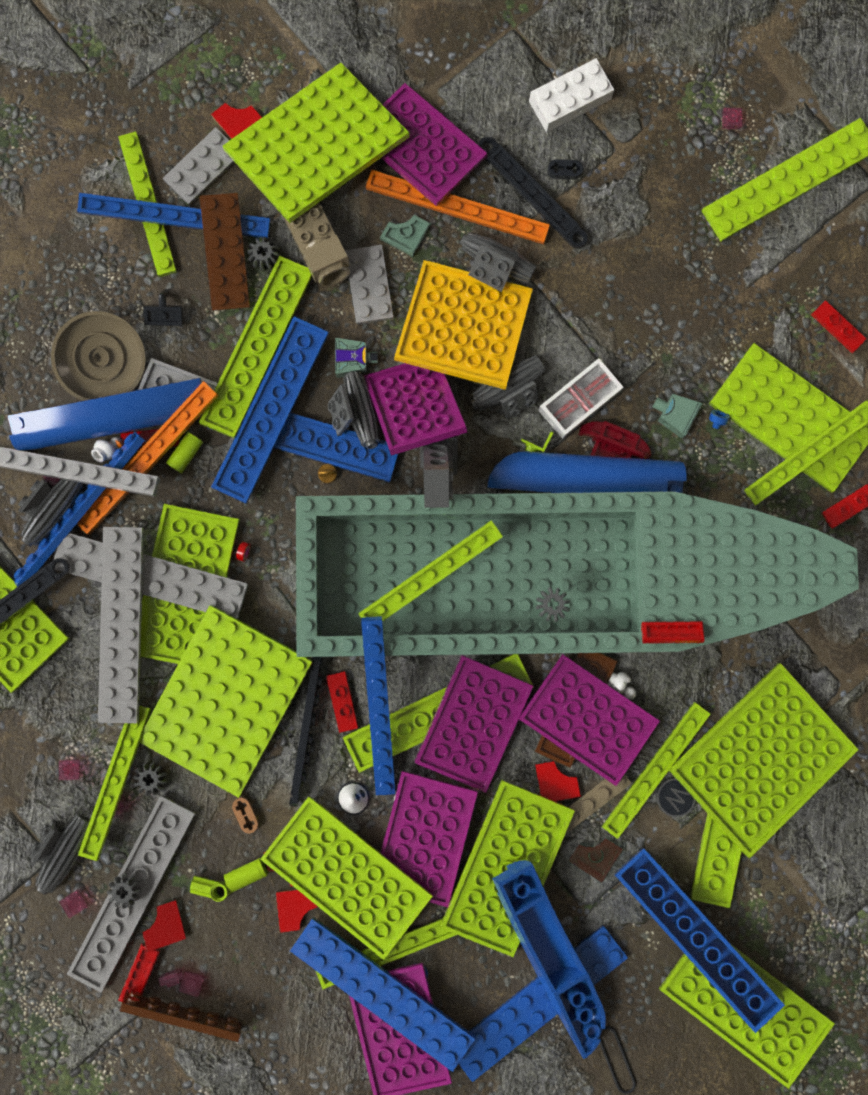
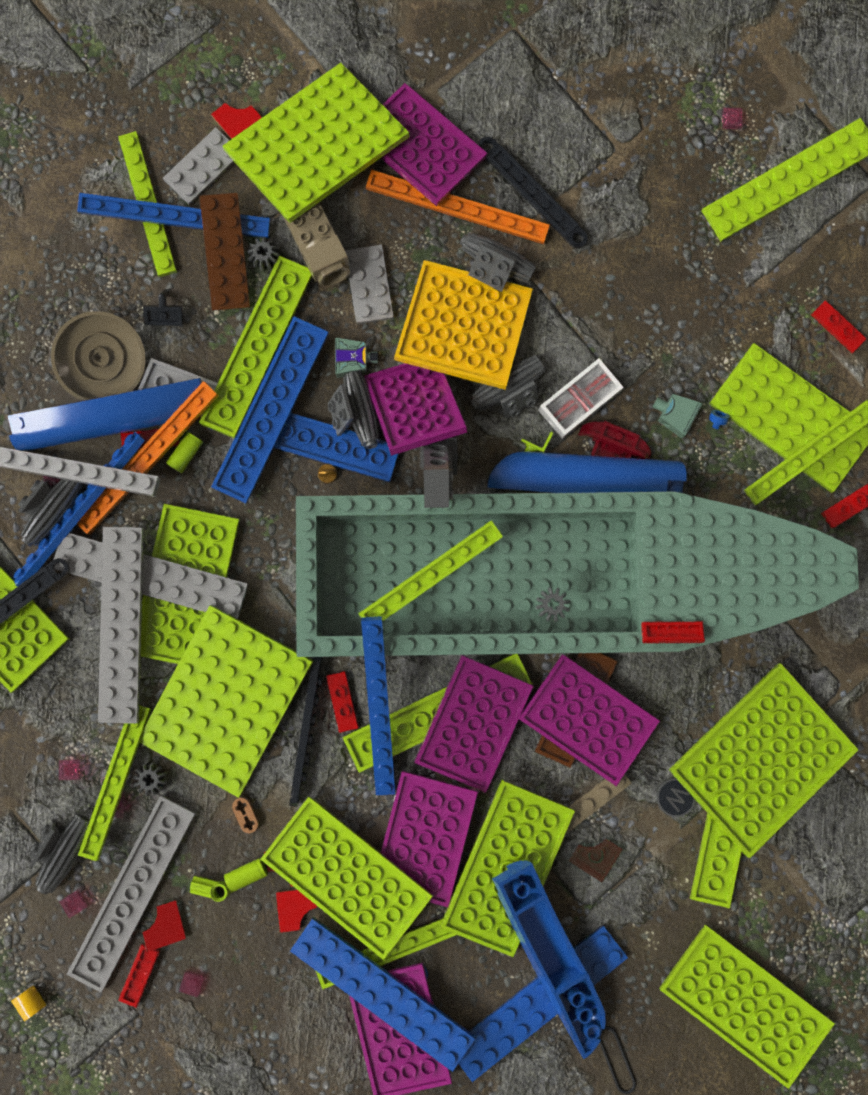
(28, 1003): none -> yellow piece
(104, 450): white animal -> none
(119, 896): dark grey gear -> none
(171, 978): clear pink plate -> none
(179, 1016): reddish brown plate -> none
(243, 551): red tile -> none
(353, 798): white hat -> none
(406, 235): sand green tile -> none
(555, 784): red tile -> none
(566, 172): black beam -> none
(571, 95): white brick -> none
(619, 682): white animal -> none
(655, 770): lime plate -> none
(699, 940): blue brick -> none

